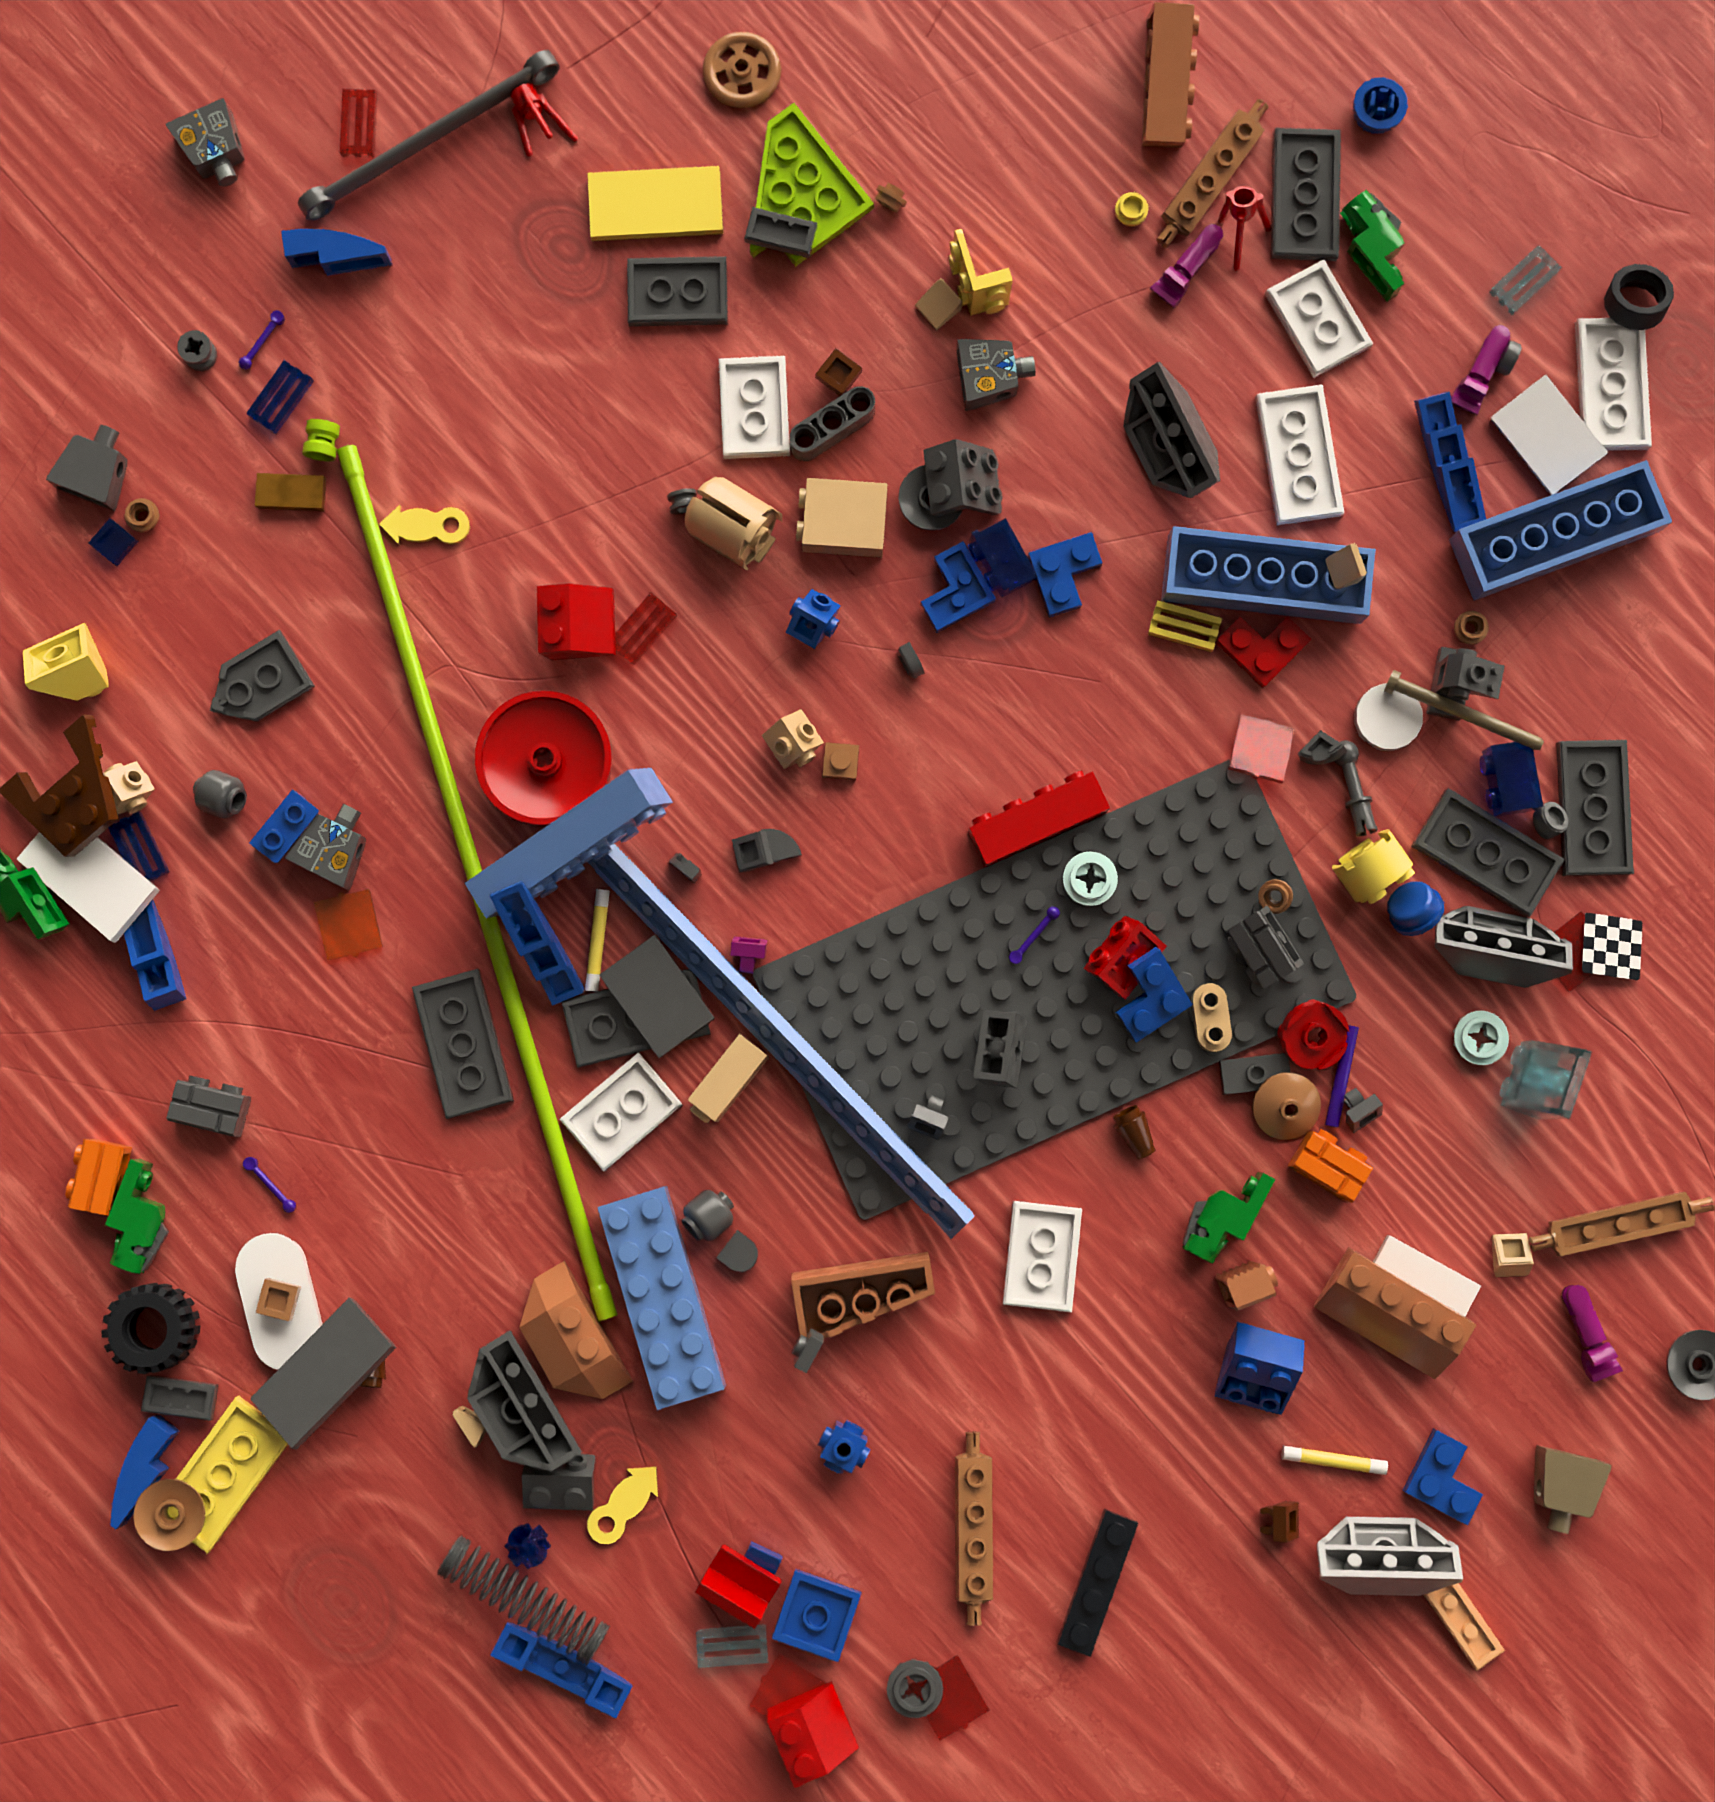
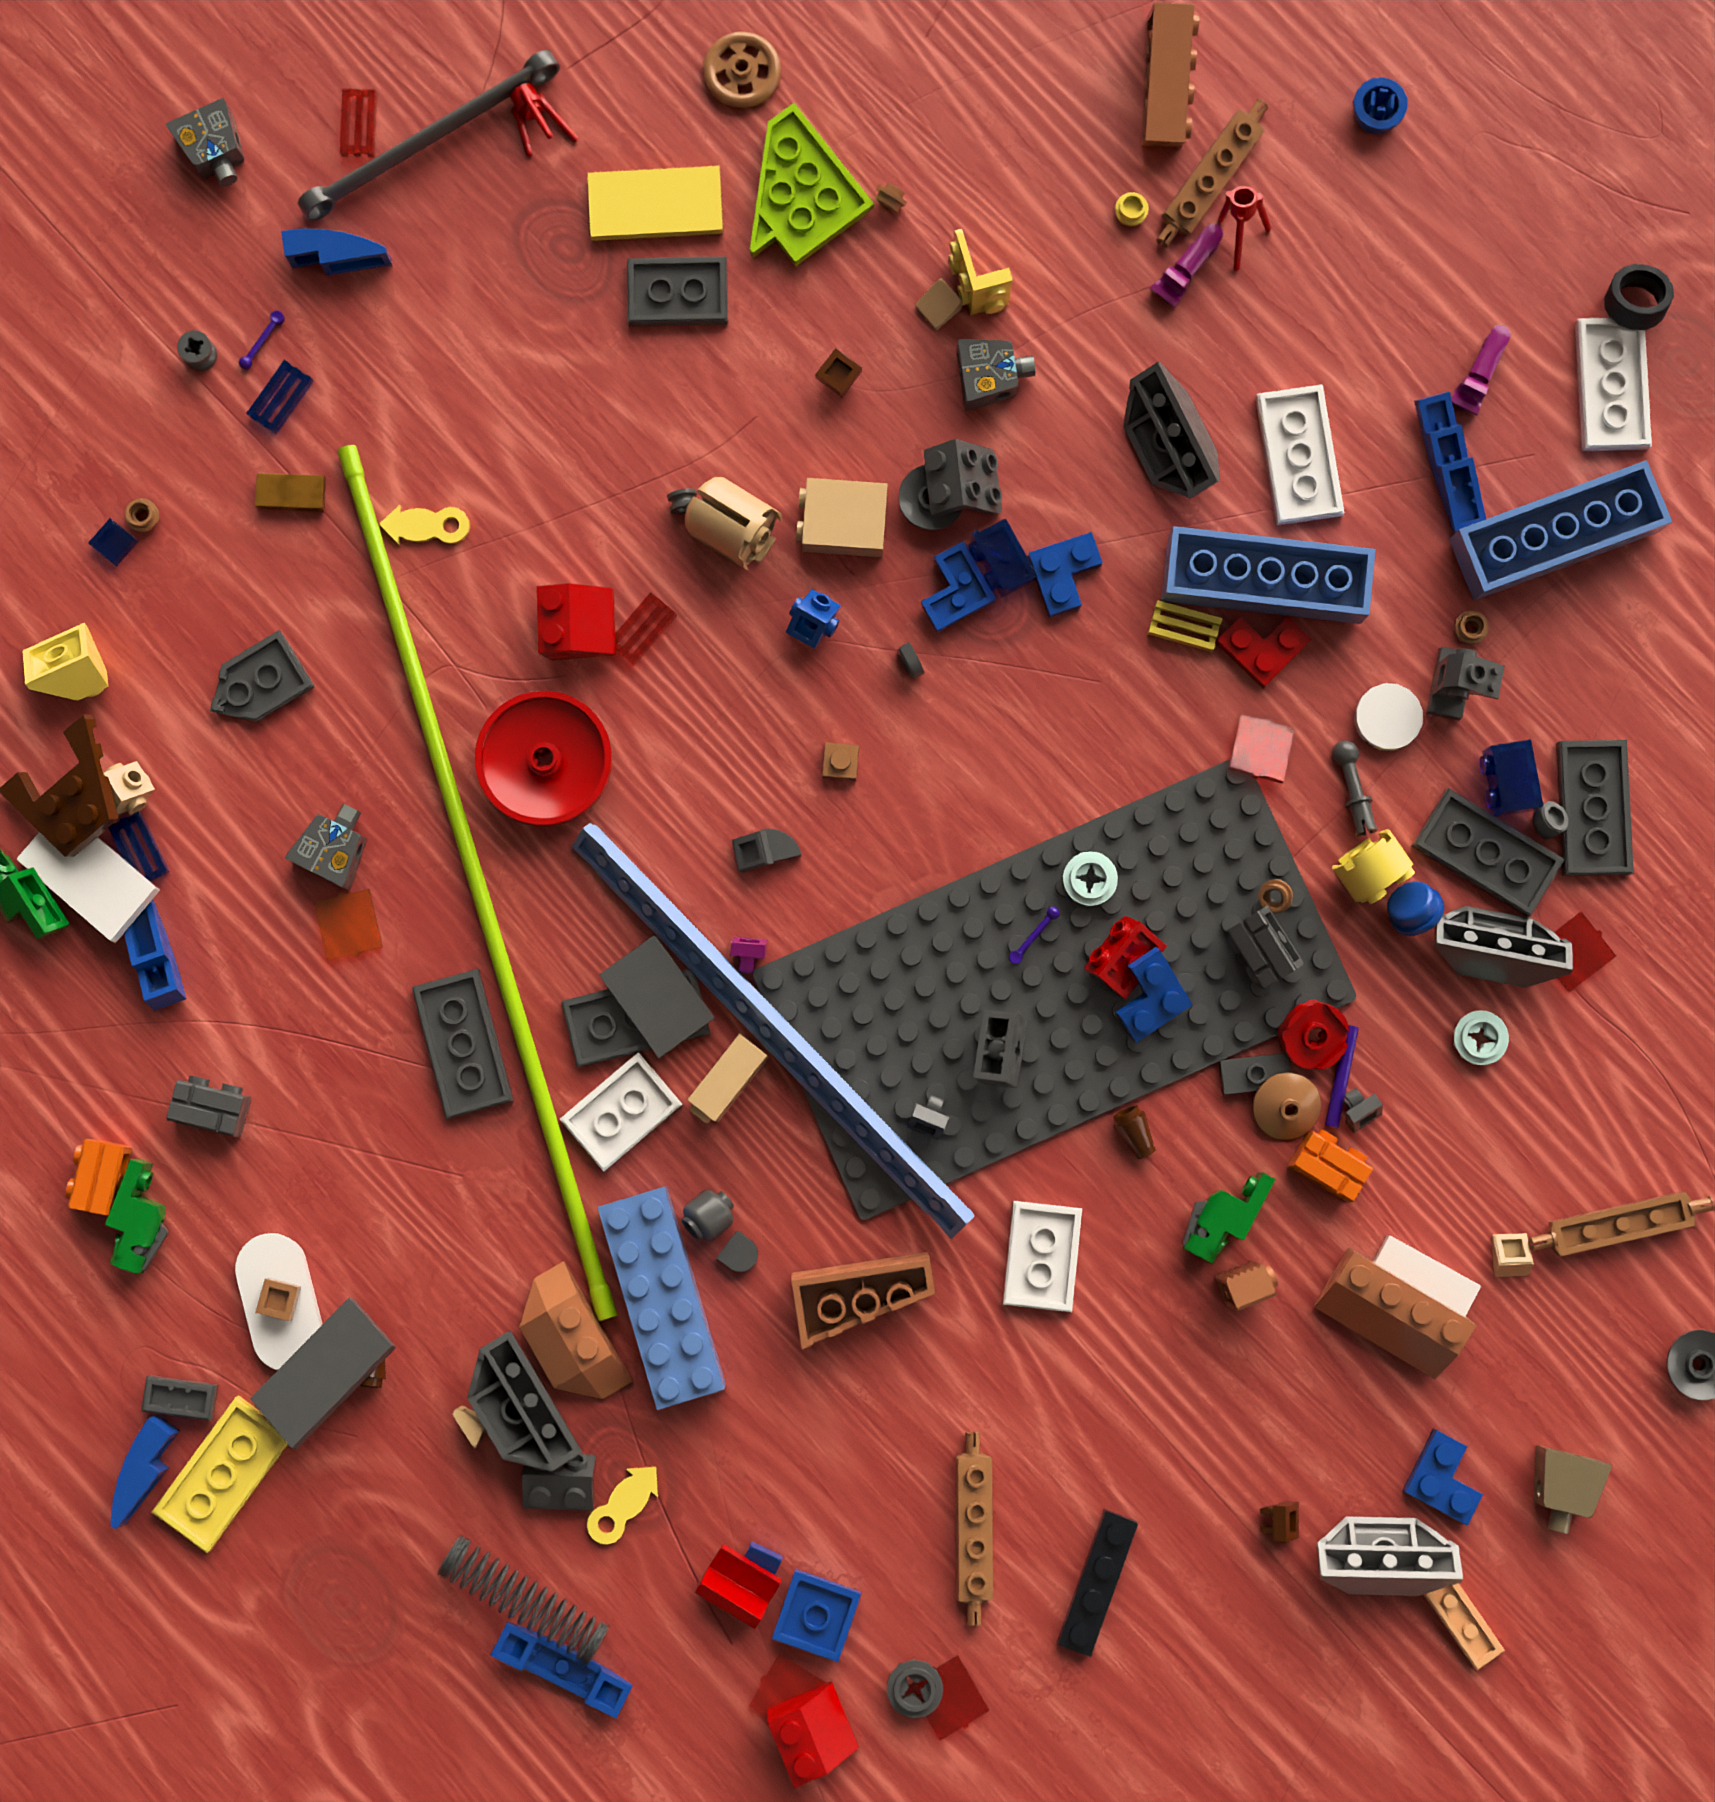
(91, 469): dark grey torso -> none
(123, 1334): black tyre -> none
(154, 1523): medium nougat dish -> none
(219, 794): dark grey head -> none
(251, 1164): dark purple hinge -> none
(284, 826): blue bracket -> none
(321, 440): lime wheel -> none
(527, 1545): clear blue gear -> none
(537, 942): blue slope -> none
(575, 838): medium blue brick -> none
(597, 940): light yellow bar -> none
(686, 867): dark grey tile -> none
(702, 1647): clear light blue tile -> none
(754, 407): white tile -> none
(780, 232): dark grey plate -> none
(793, 740): tan brick -> none
(807, 1349): dark grey plate -> none
(838, 409): dark grey beam -> none
(843, 1433): blue brick -> none
(1038, 819): red brick -> none
(1211, 1017): tan plate -> none
(1260, 1368): blue slope -> none
(1305, 194): dark grey tile -> none
(1318, 318): white tile -> none
(1322, 750): dark grey tile -> none
(1334, 1460): light yellow bar -> none
(1346, 567): tan slope -> none
(1375, 242): green plate -> none
(1462, 711): dark tan bar -> none
(1506, 298): clear light blue tile -> none
(1508, 358): dark grey tile -> none
(1544, 1079): clear light blue slope -> none
(1548, 435): white tile -> none
(1600, 1358): magenta piece -> none
(1612, 946): sticker -> none

